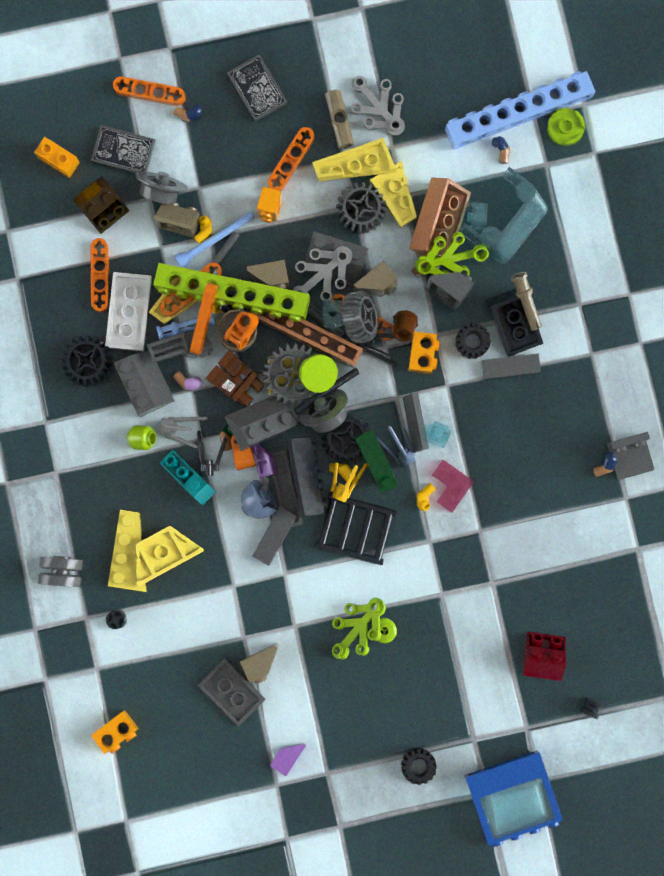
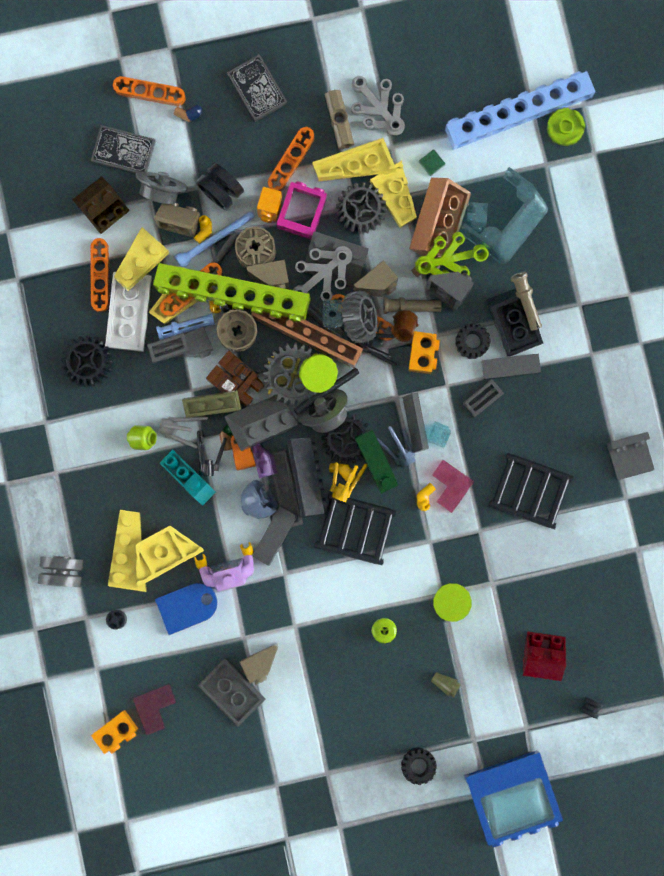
(57, 157): light orange brick -> none
(140, 259): none -> light yellow wing
(144, 383): dark grey slope -> none
(149, 705): none -> clear pink tile
(185, 607): none -> blue tile
(187, 383): arm -> none
(203, 318): orange beam -> none
(211, 404): none -> olive tile
(219, 186): none -> black wheel
(227, 574): none -> lavender torso
(239, 332): orange piece -> none
(264, 241): none -> dark tan wheel
(286, 758): medium lavender tile -> none
(295, 228): none -> dark pink window
(360, 627): lime plant -> none
(396, 305): none -> dark tan pin
(432, 162): none -> clear green tile
(446, 684): none -> olive cone
(452, 602): none -> lime tile
(470, 408): none -> dark grey tile
(504, 149): arm -> none
(547, 473): none -> black bar
(608, 465): dark blue arm -> none

